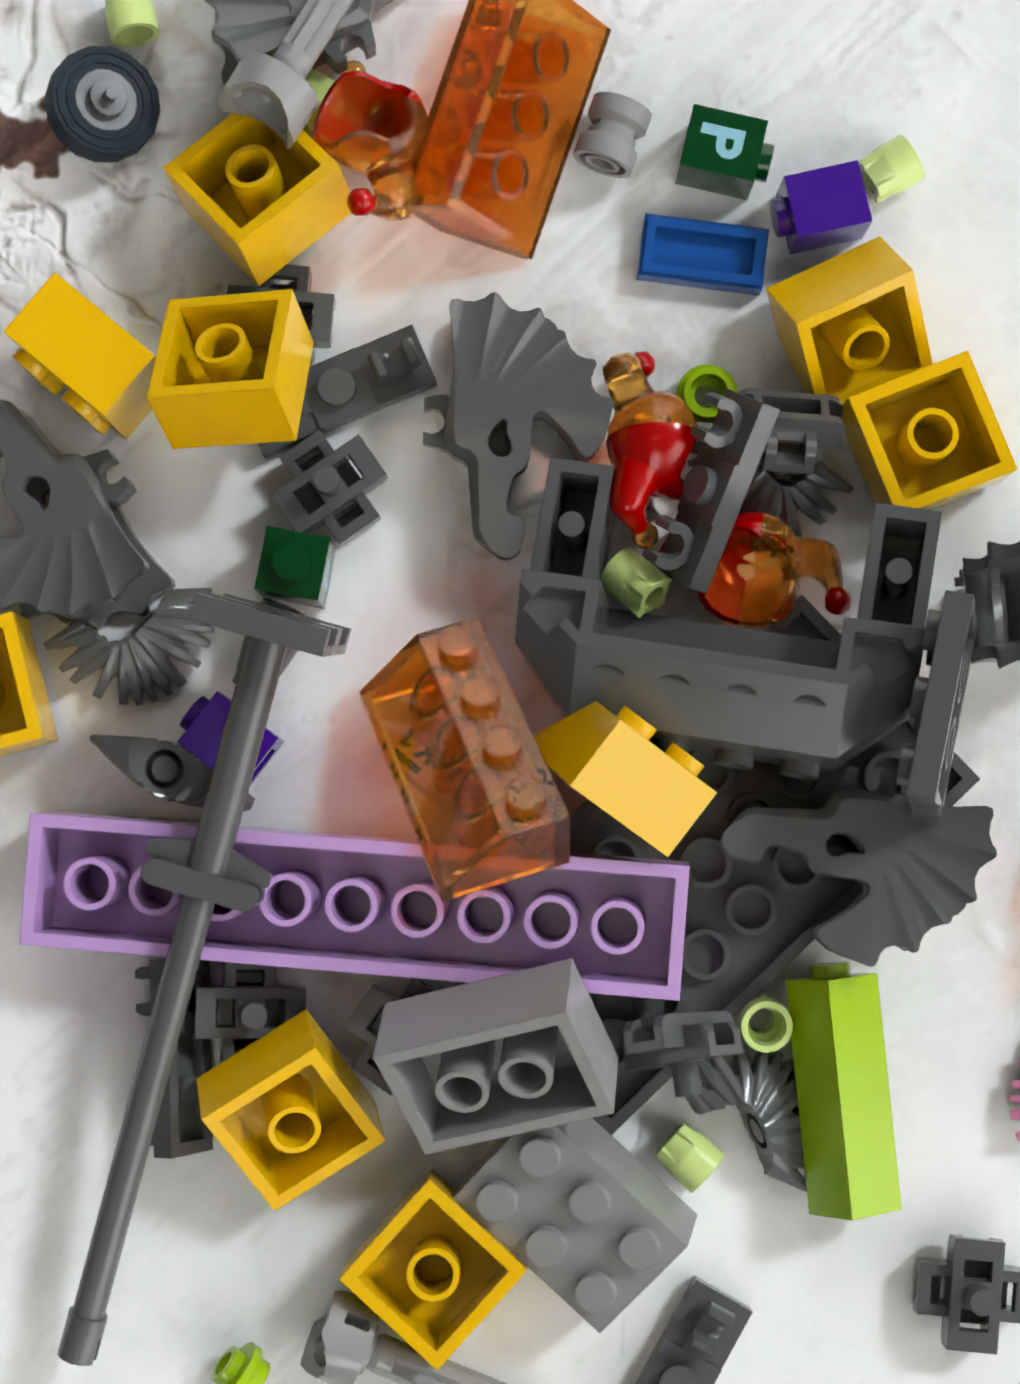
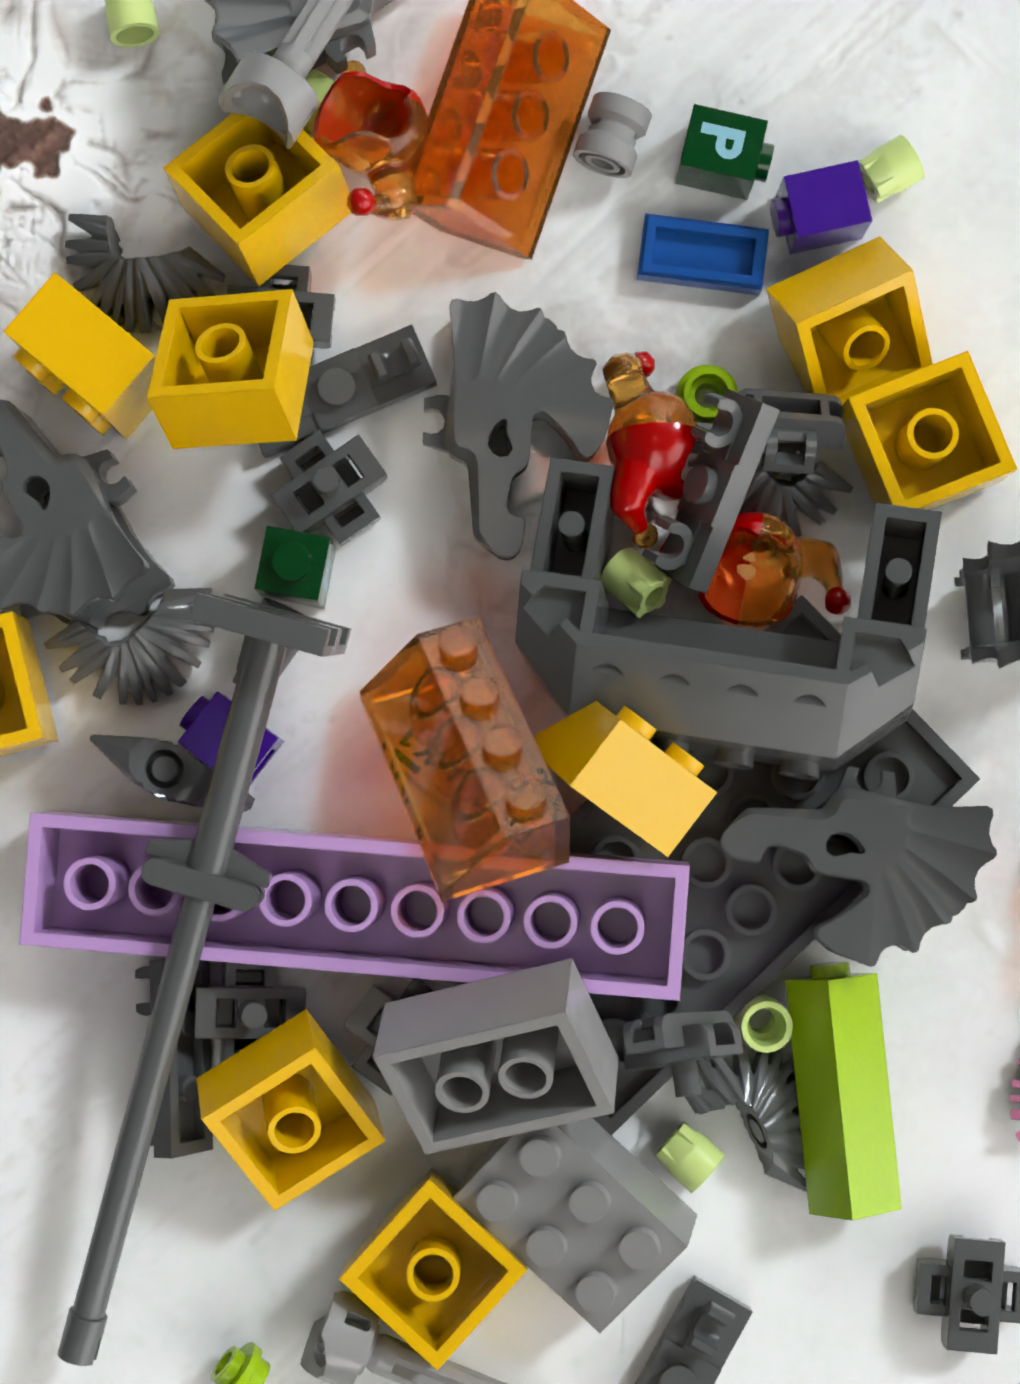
(102, 104): black wheel -> none
(135, 285): none -> dark grey hair
(938, 705): dark grey plate -> none

